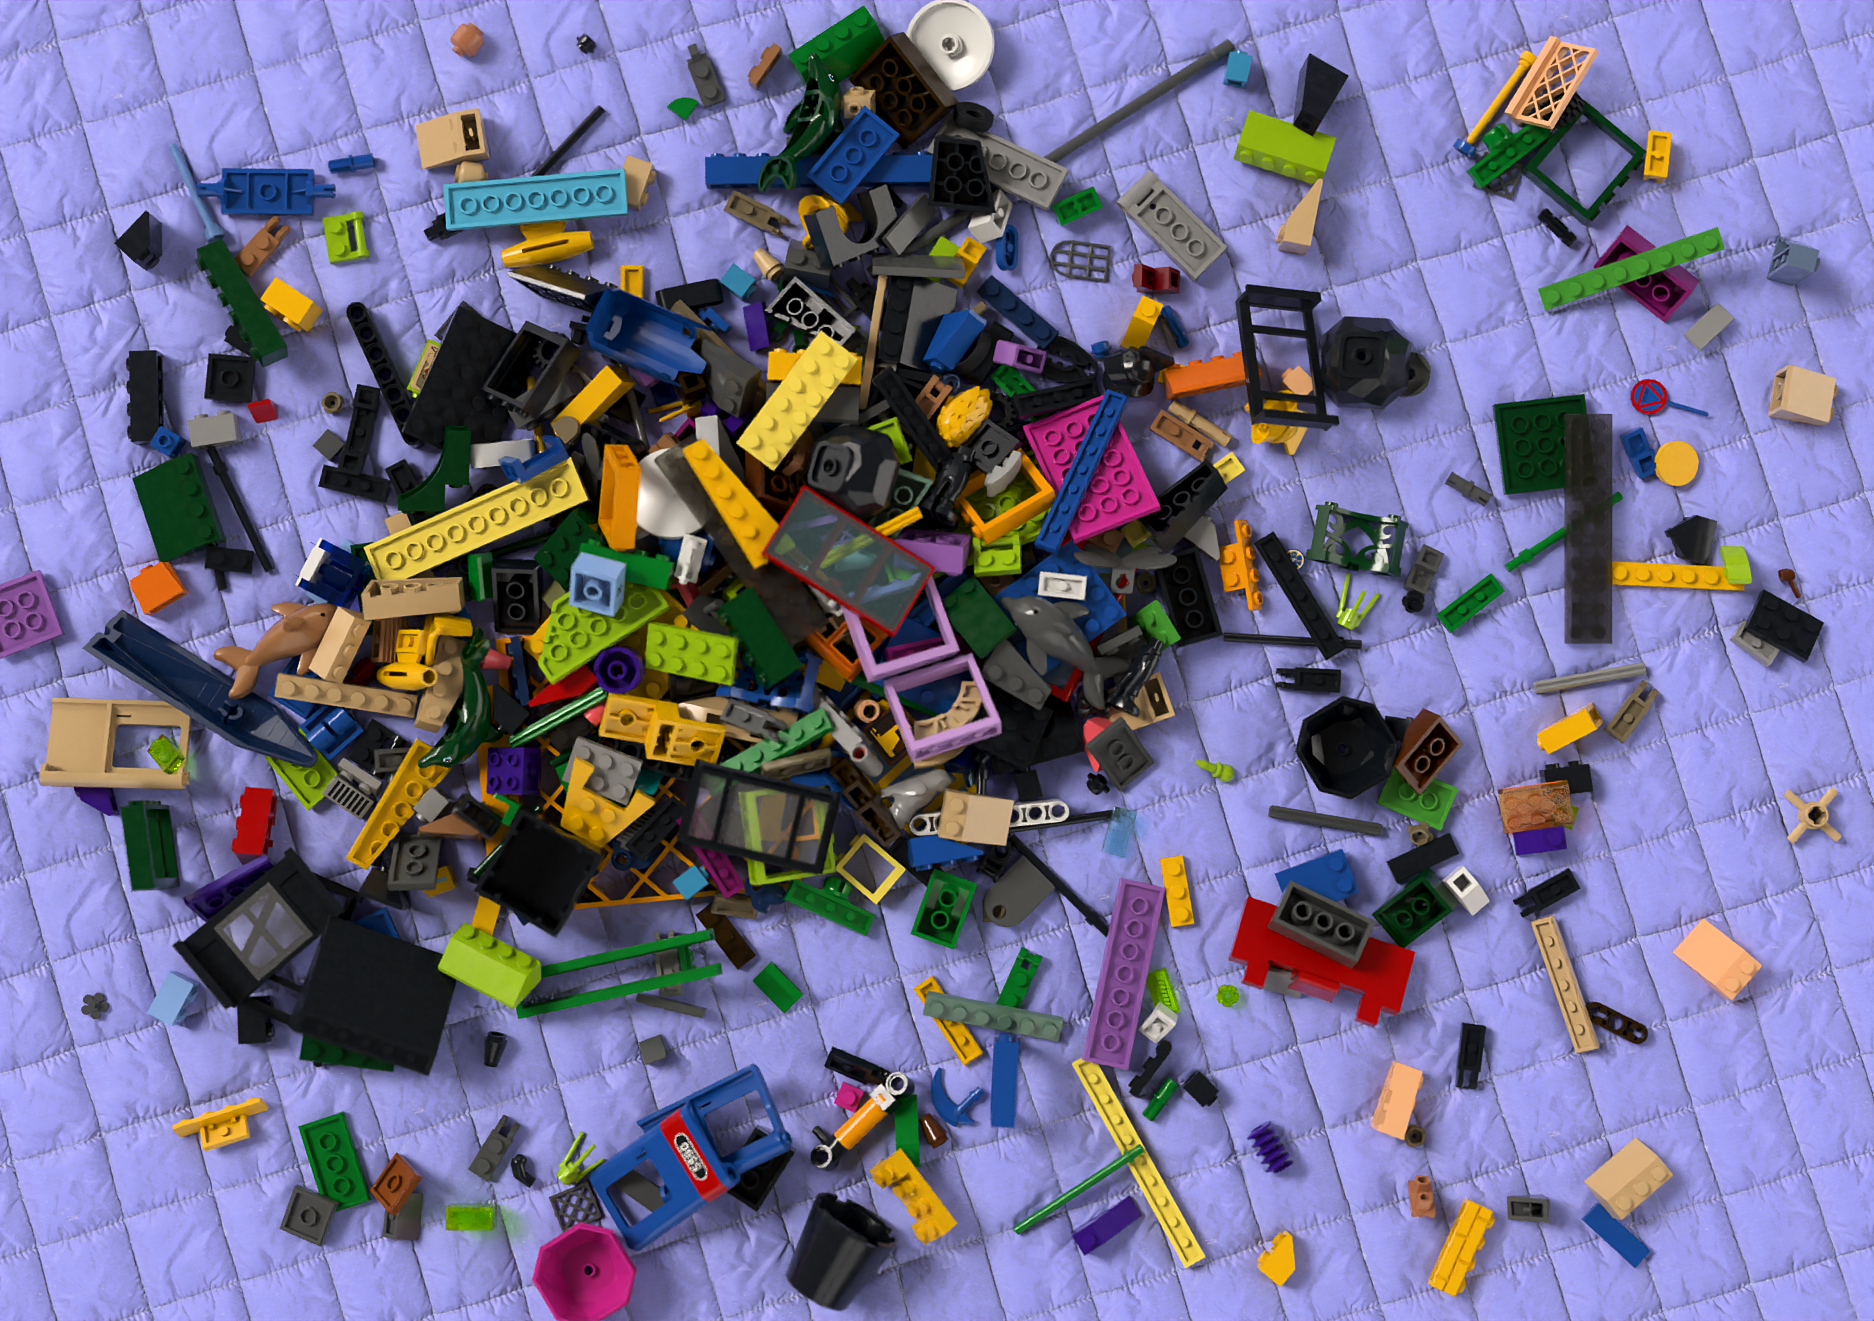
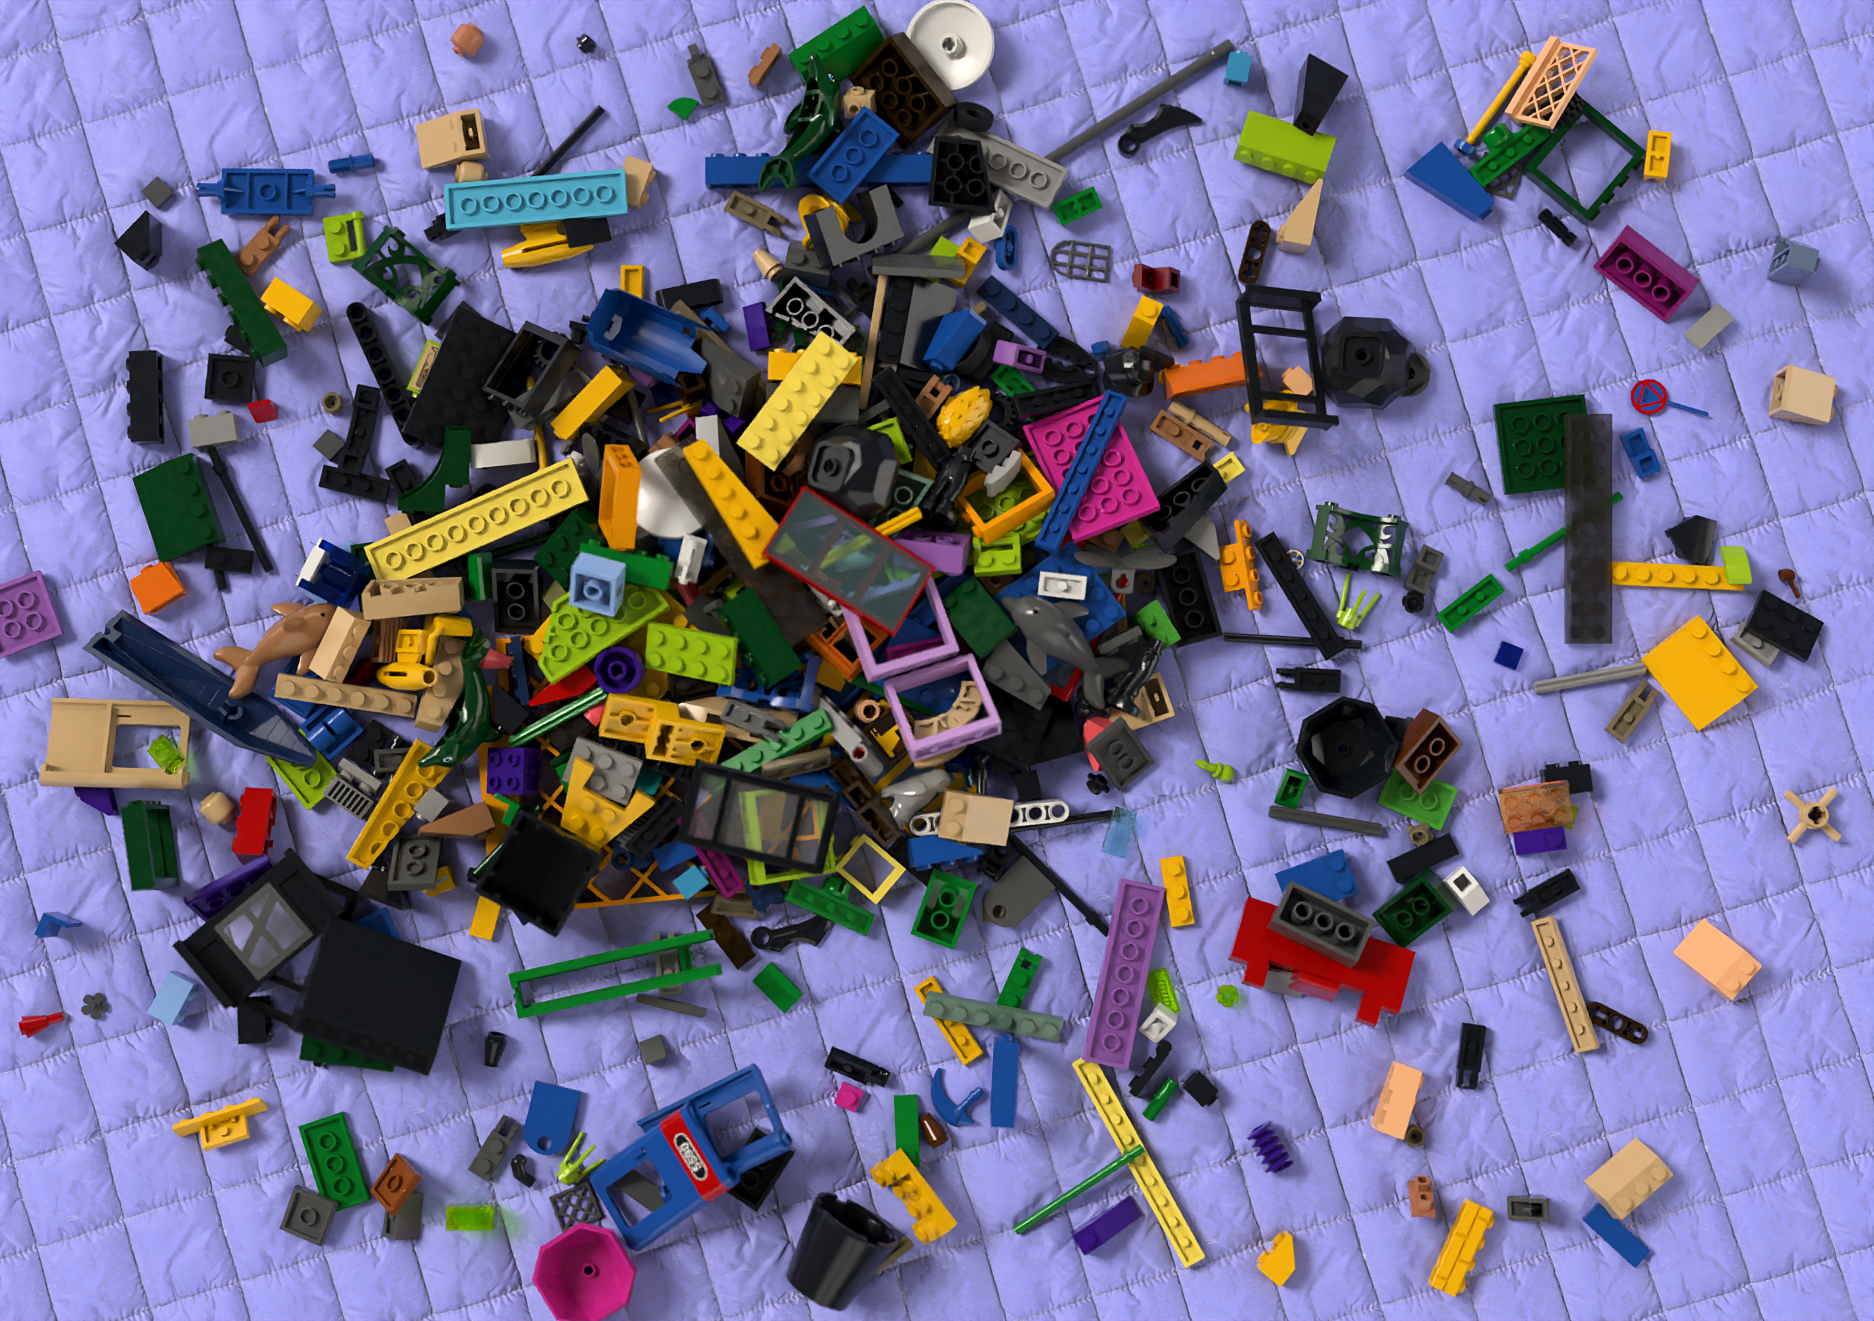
(33, 1024): none -> red cone
(51, 924): none -> blue panel
(157, 192): none -> dark grey tile
(168, 442): blue bracket -> none
(212, 230): medium blue piece -> none
(216, 808): none -> tan head
(374, 274): none -> dark green fence
(473, 803): black slope -> none
(490, 966): lime slope -> none
(521, 472): blue panel -> none
(551, 1115): none -> blue tile
(562, 287): black slope -> none
(567, 428): dark tan tile -> none
(585, 231): none -> black panel
(673, 854): none -> blue tile
(738, 282): dark azure brick -> none
(808, 931): none -> black piece
(882, 1102): black piece -> none
(902, 1247): none -> dark tan axle
(909, 225): dark grey tile -> none
(1165, 119): none -> black piece
(1171, 225): light grey hinge -> none
(1263, 239): none -> dark brown beam
(1290, 788): none -> green slope
(1451, 183): none -> blue slope
(1508, 655): none -> clear blue tile
(1569, 728): yellow slope -> none
(1631, 268): bright green plate -> none
(1676, 463): yellow tile -> none
(1698, 672): none -> yellow slope

